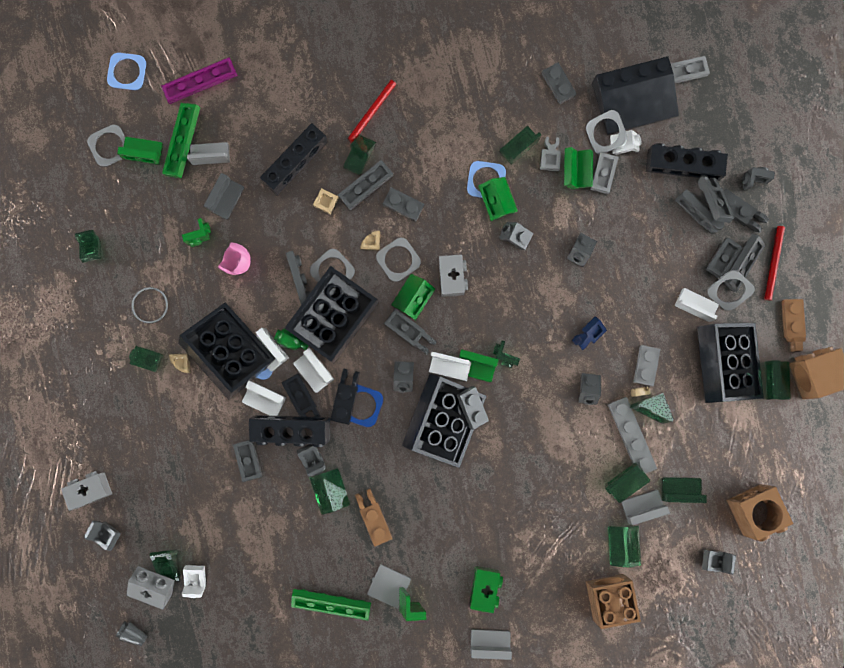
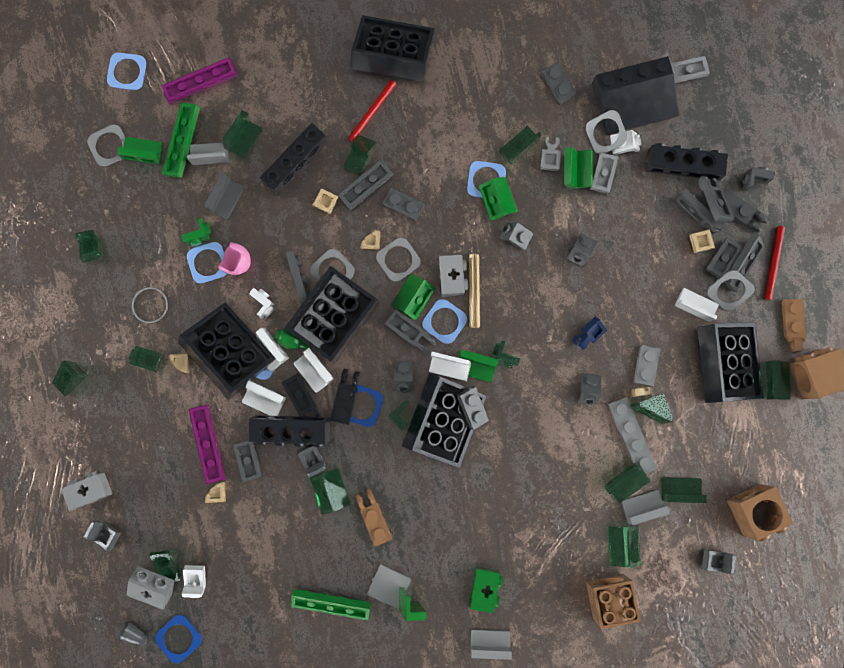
(68, 377): none -> clear green slope
(191, 255): none -> light blue piece
(196, 639): none -> blue piece
(207, 444): none -> magenta tile
(216, 493): none -> tan tile
(241, 135): none -> clear green panel
(262, 296): none -> white bracket
(392, 48): none -> black slope
(397, 418): none -> clear green panel
(447, 339): none -> light blue piece
(474, 292): none -> tan axle
(702, 241): none -> tan plate

